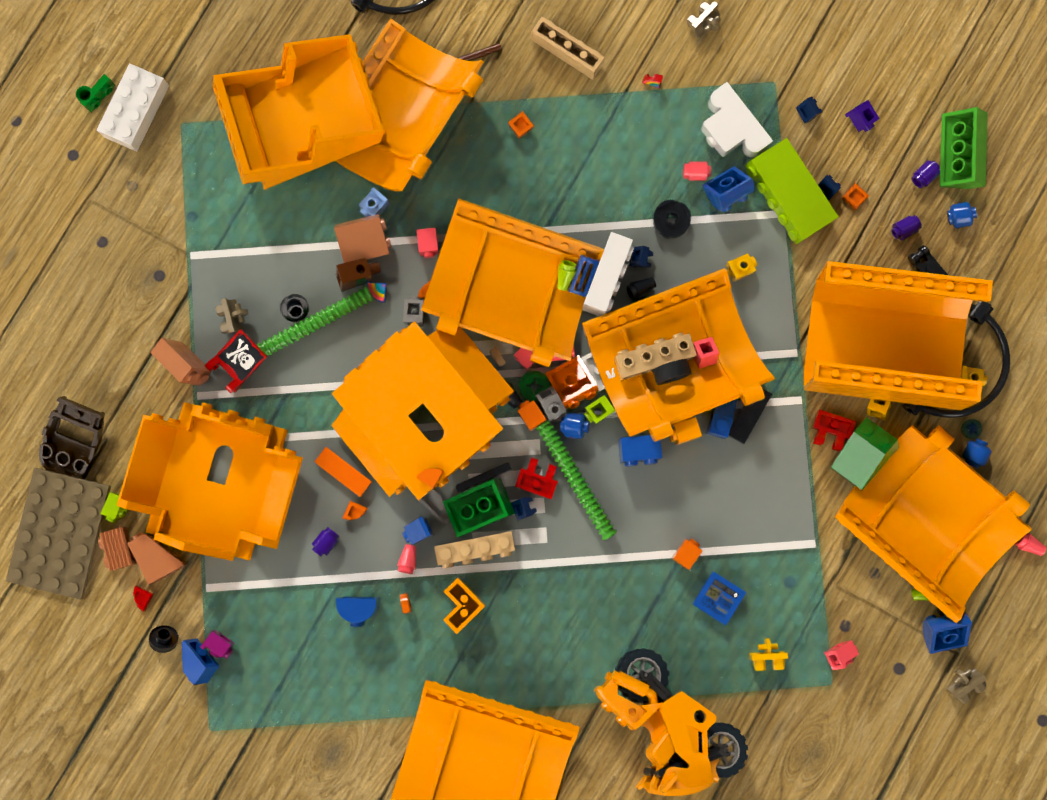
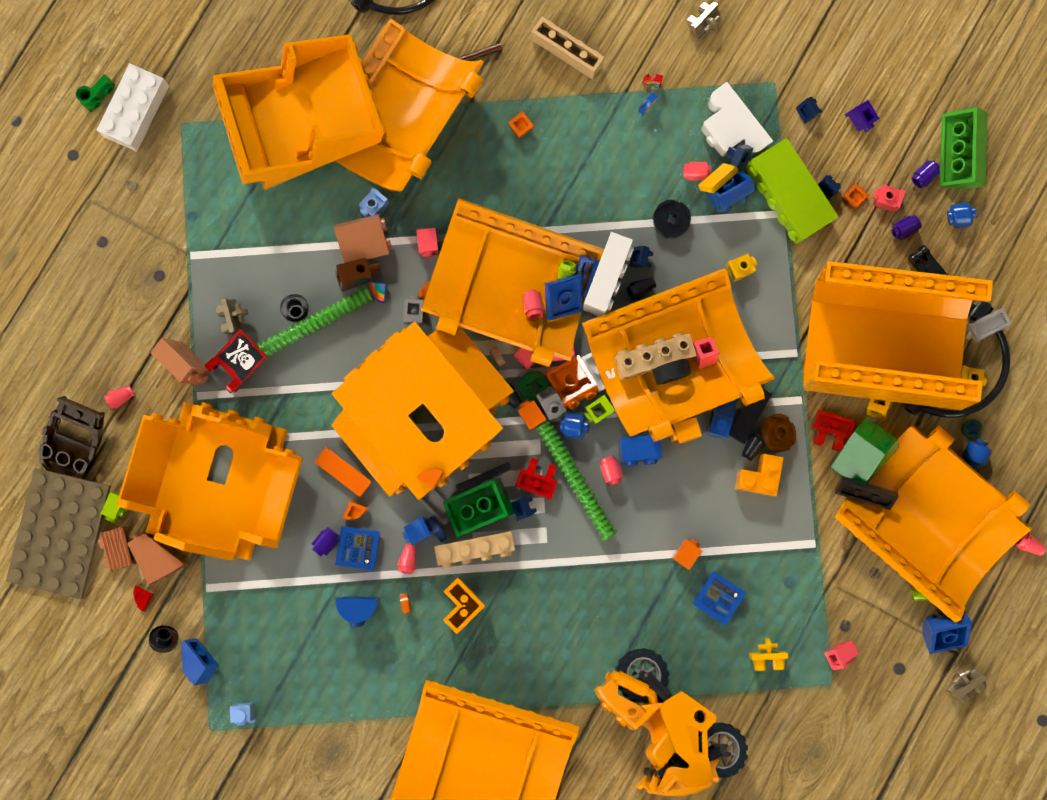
(118, 397): none -> coral cone
(218, 644): magenta brick -> none
(242, 713): none -> light blue brick
(357, 548): none -> blue tile
(437, 529): none -> blue tile
(533, 304): none -> coral brick
(563, 297): none -> blue tile
(611, 470): none -> coral brick
(651, 100): none -> blue tile
(718, 178): none -> yellow tile
(740, 155): none -> dark blue tile
(753, 446): none -> black cone
(763, 481): none -> light orange brick
(778, 433): none -> reddish brown tile
(866, 493): none -> black tile
(885, 203): none -> coral brick
(989, 324): none -> light grey tile

